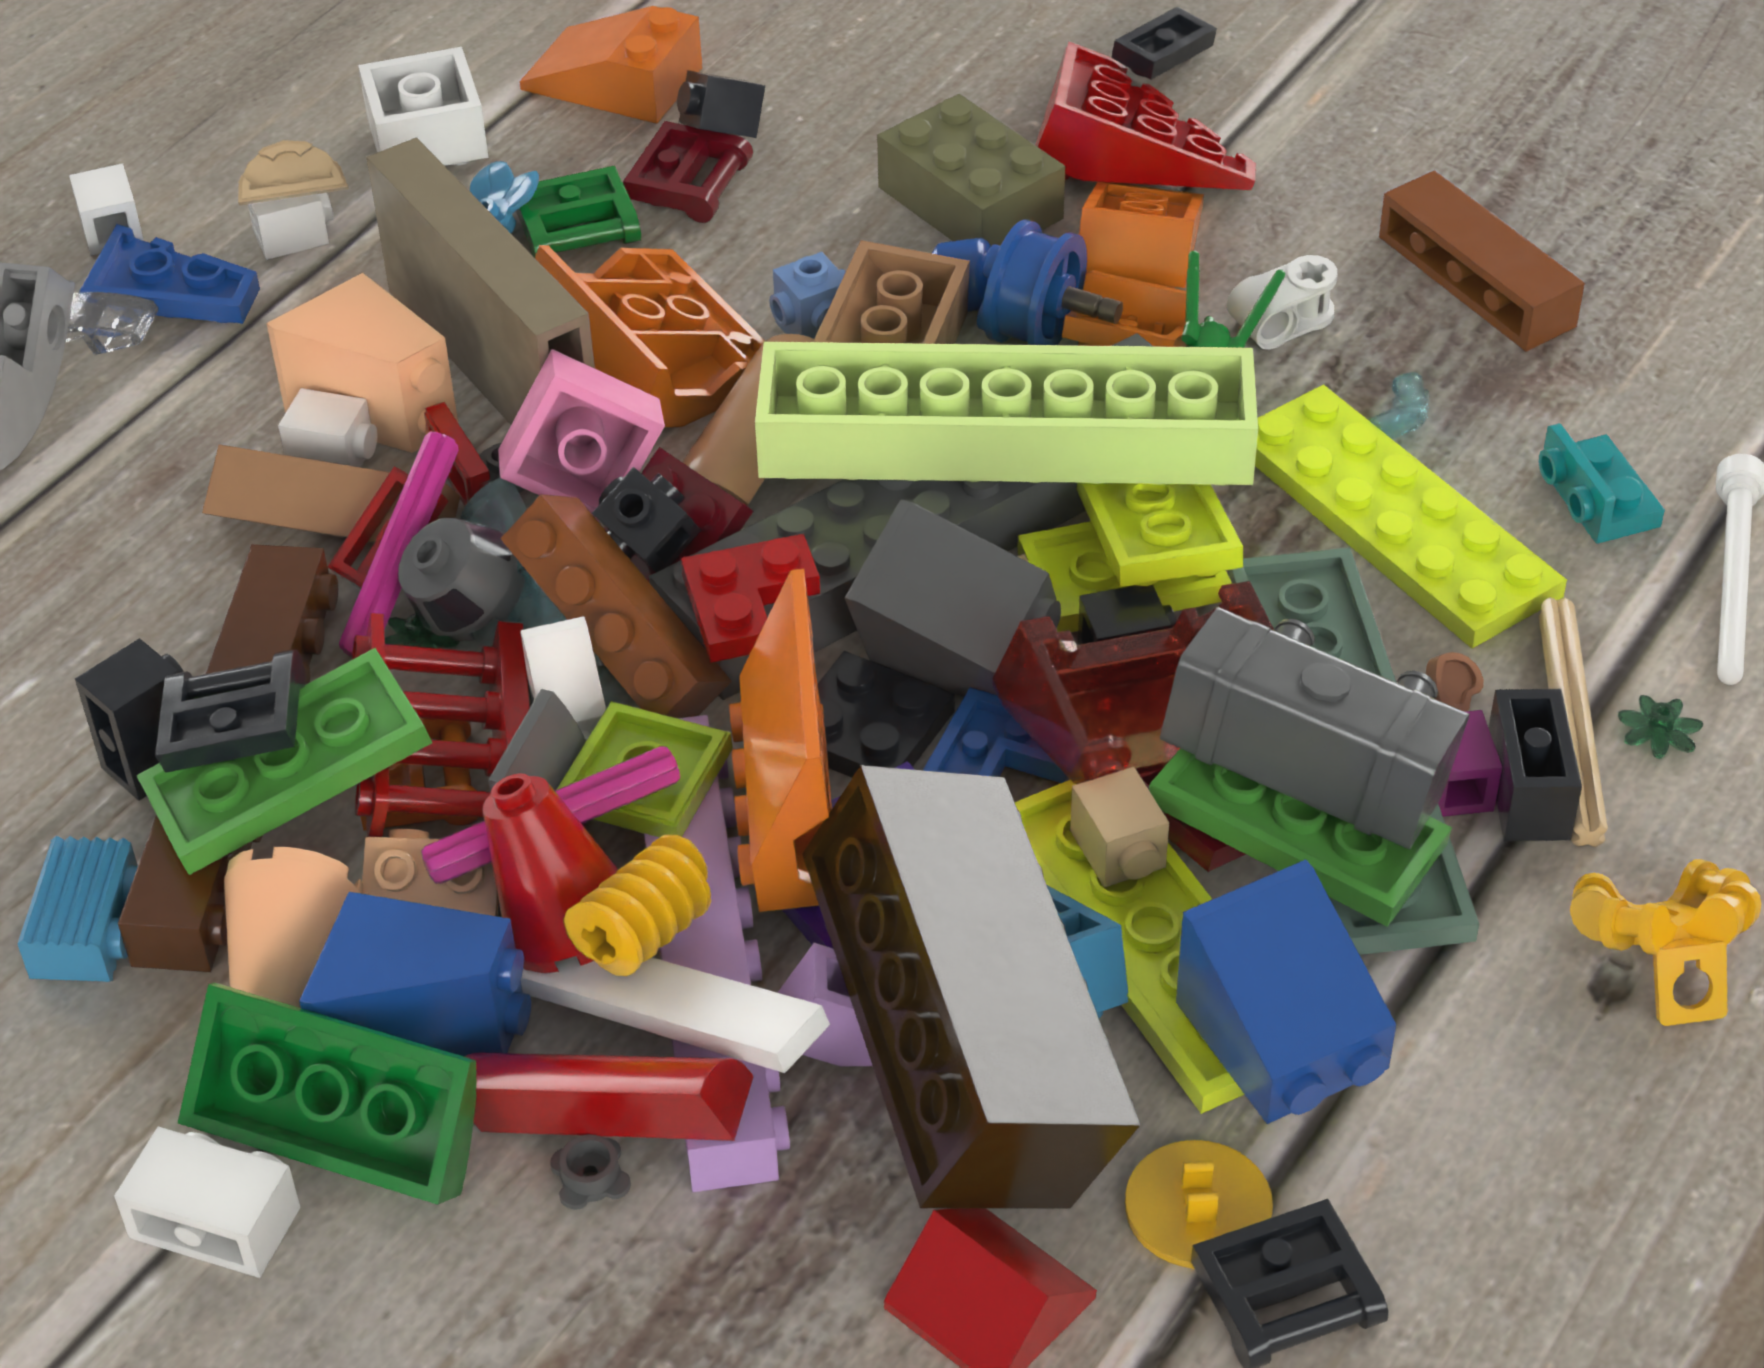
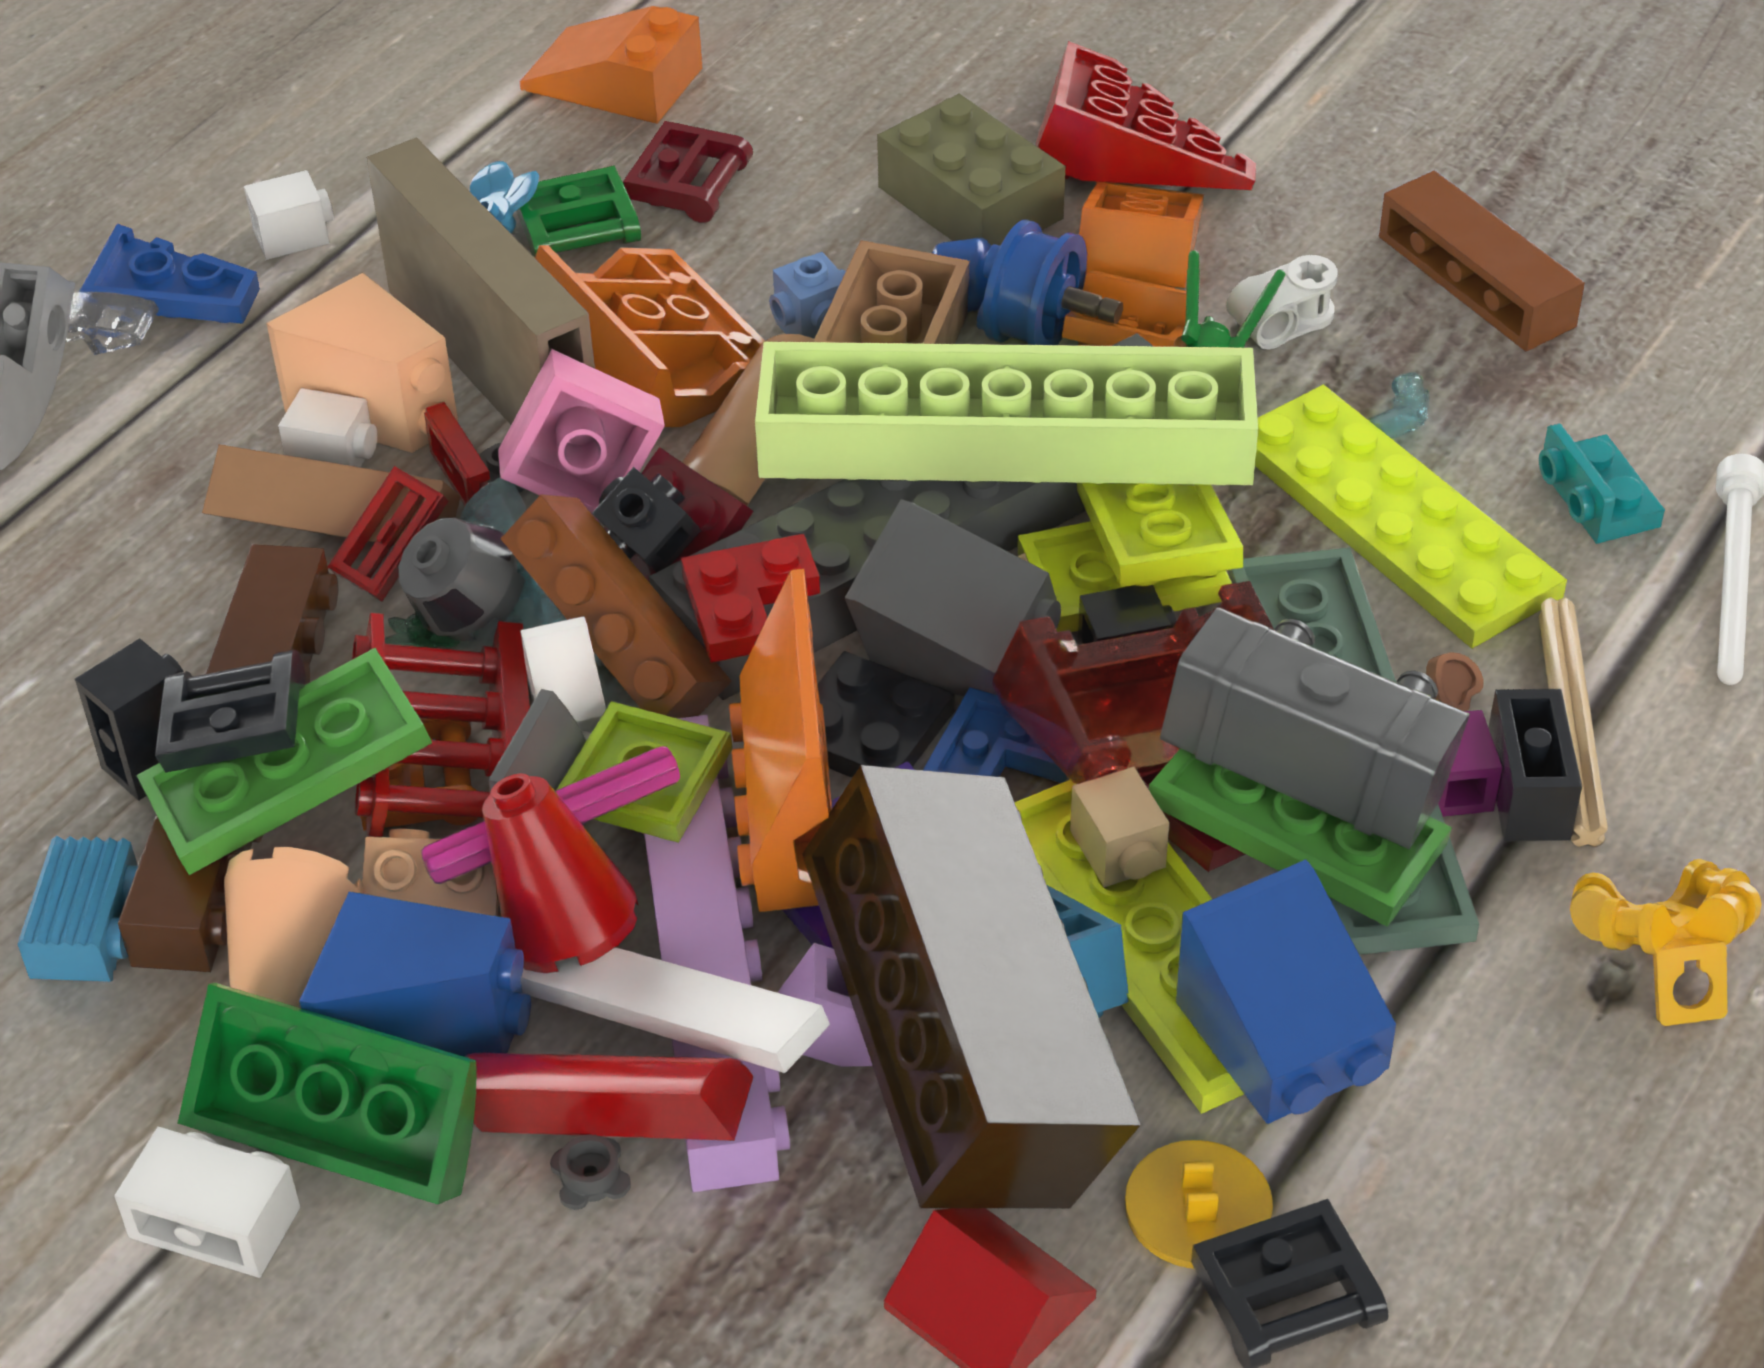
(102, 202): white brick -> none
(289, 171): tan plate -> none
(408, 518): dark pink axle -> none
(426, 99): white brick -> none
(641, 906): yellow piece -> none
(720, 104): black brick -> none
(1163, 43): black plate -> none
(1660, 725): clear green plant -> none

